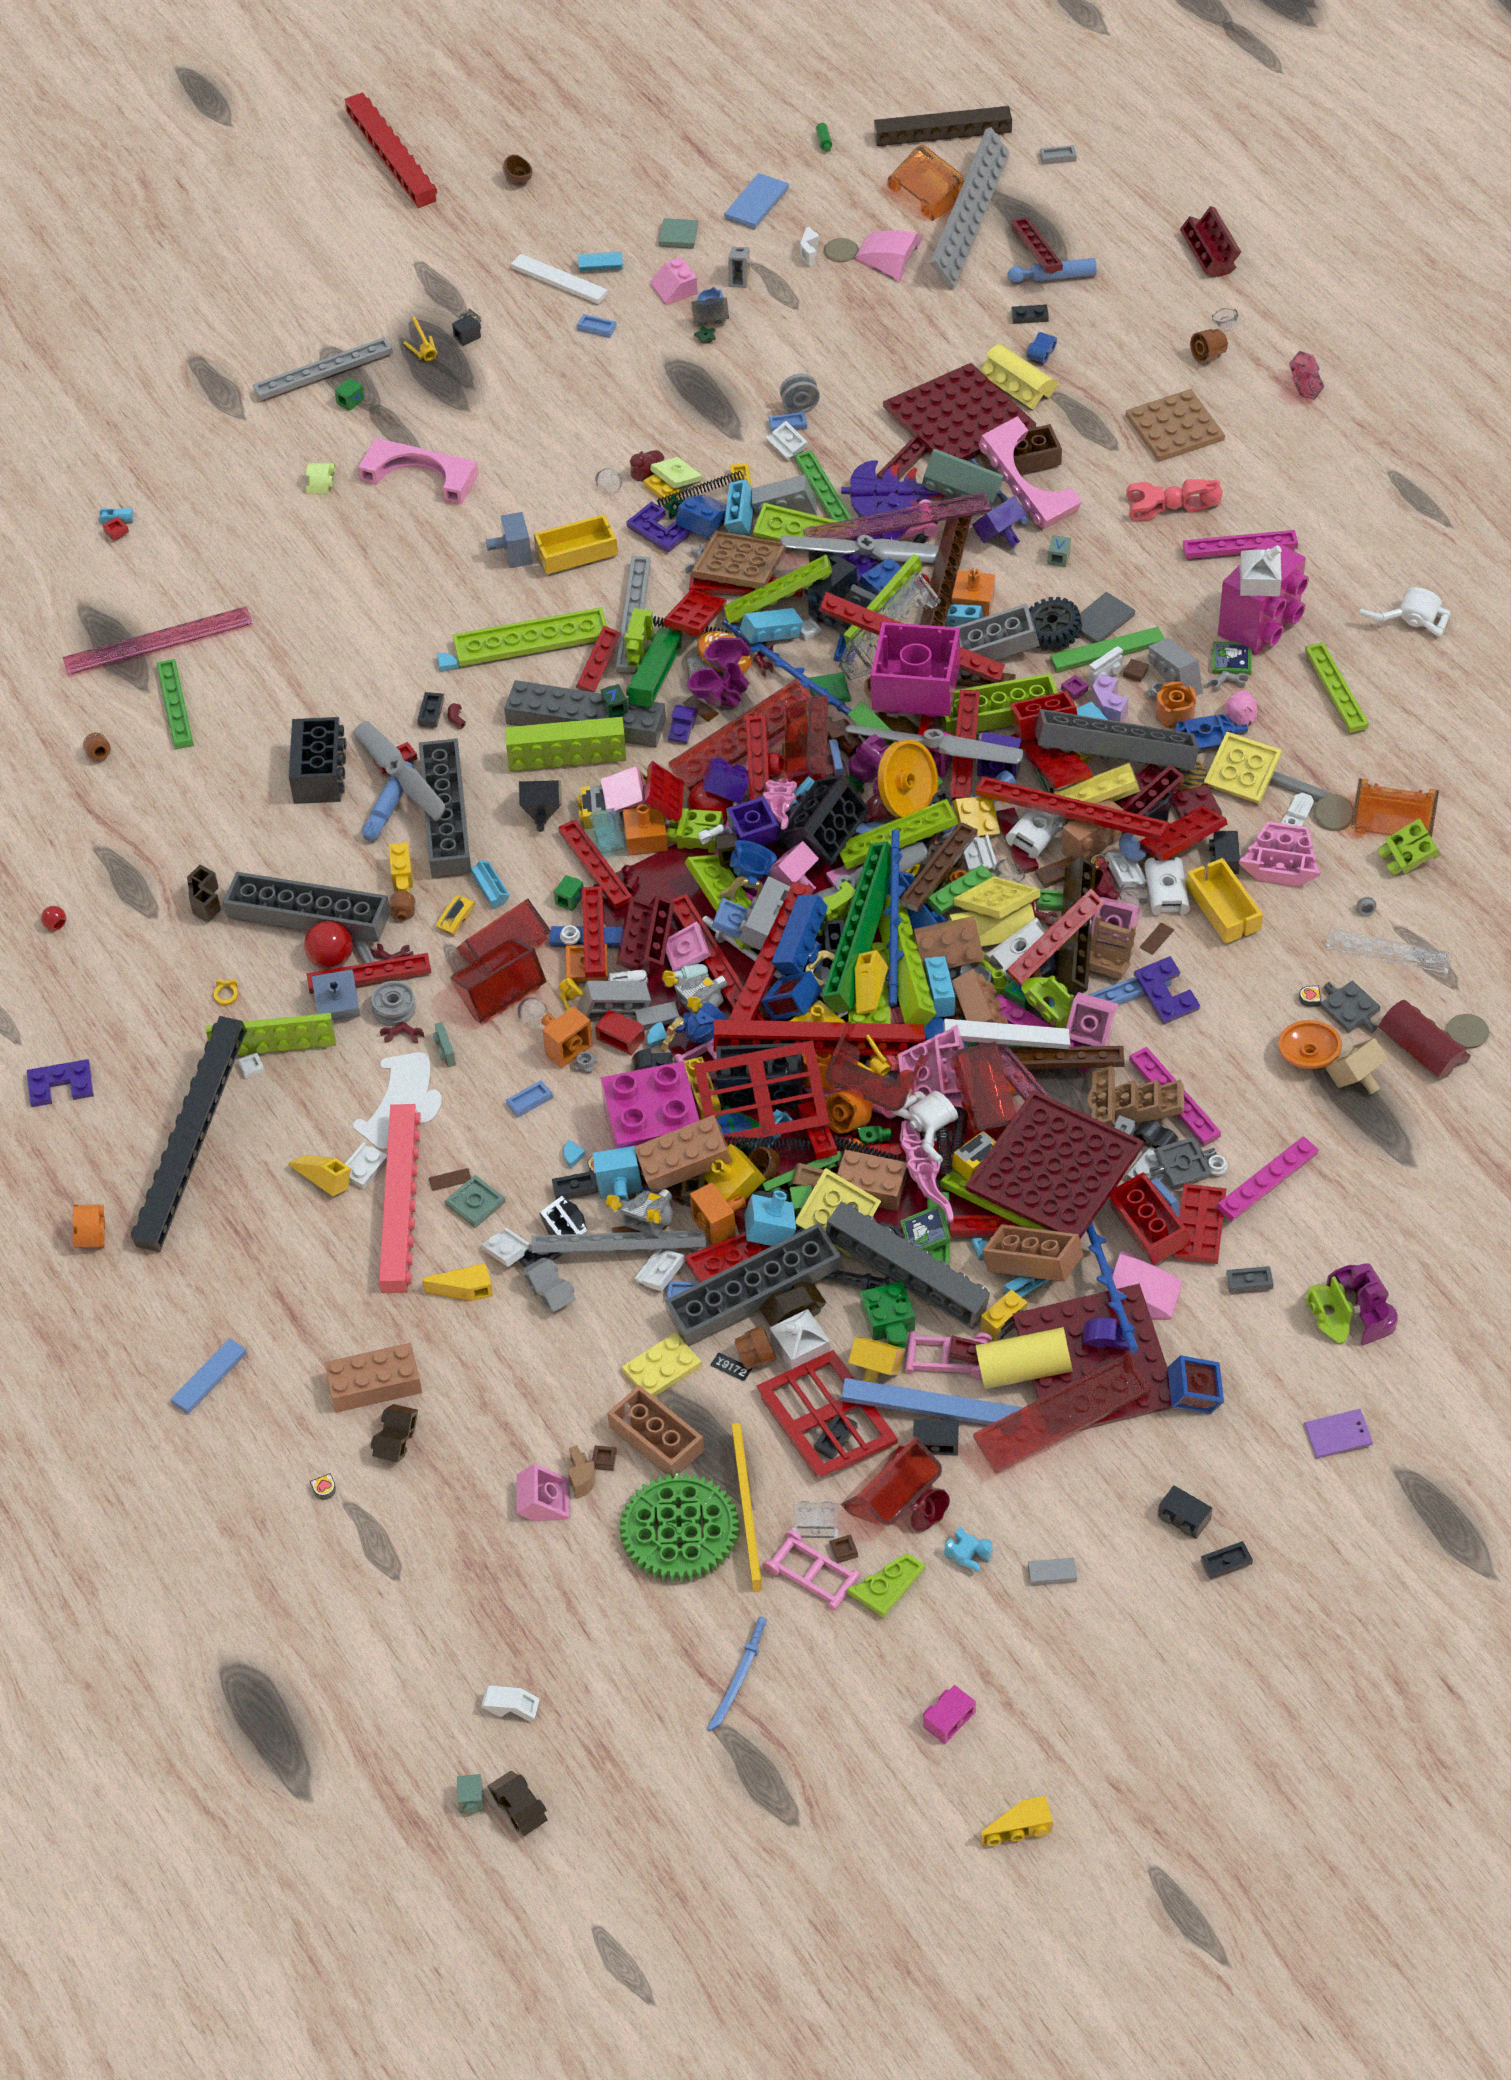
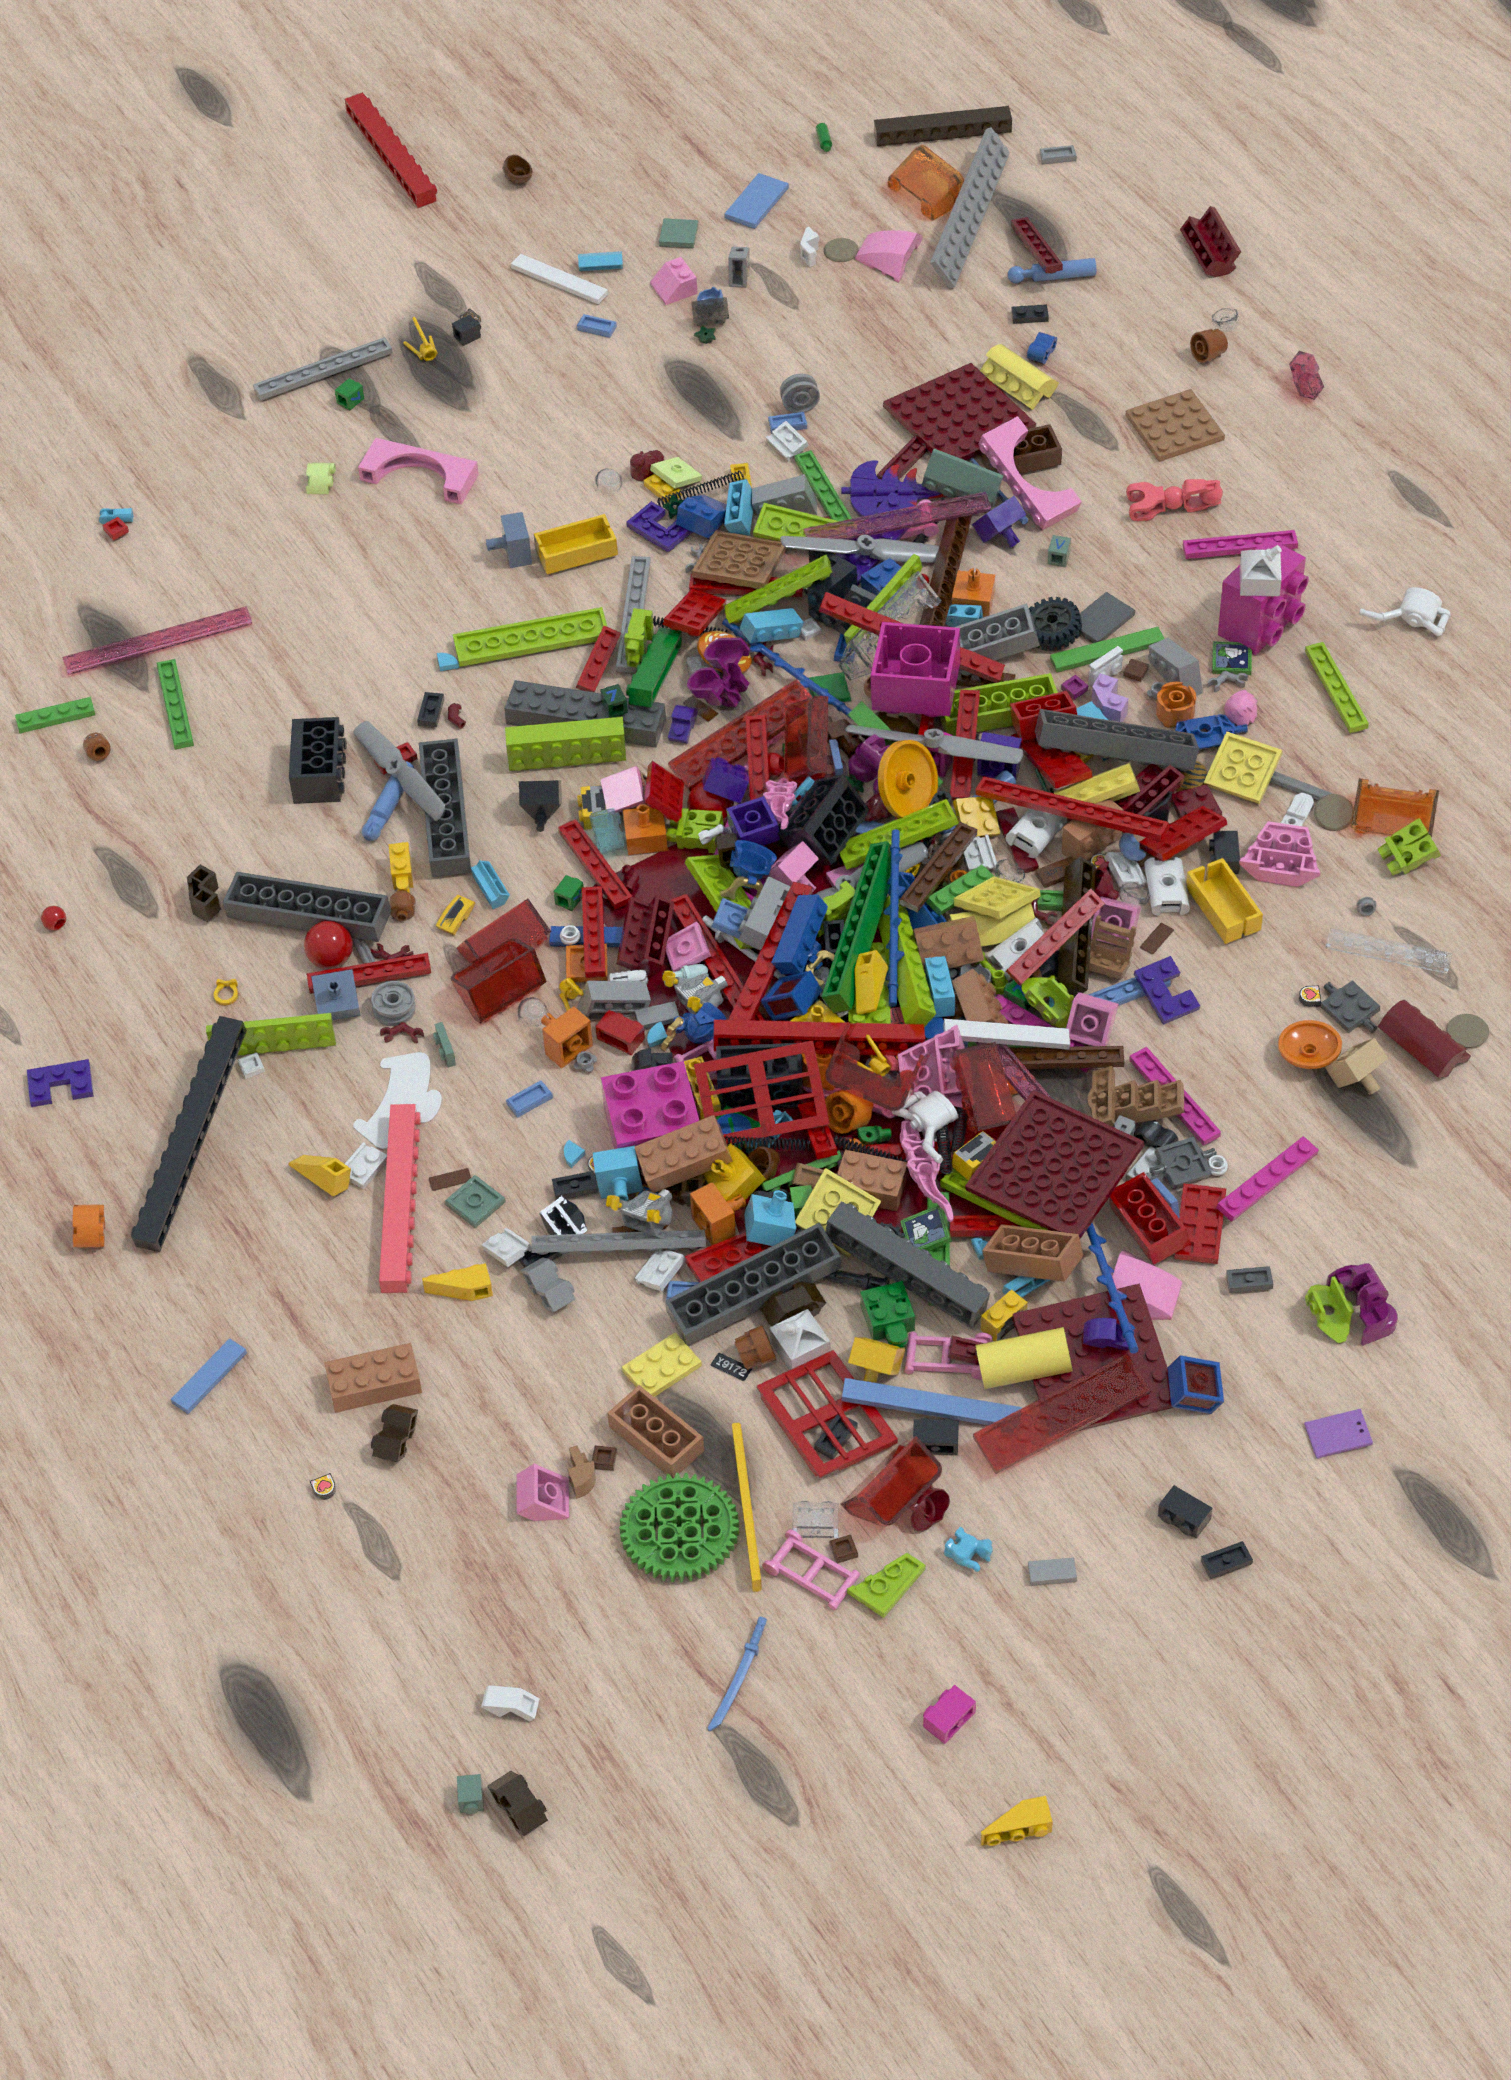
(55, 715): none -> bright green plate

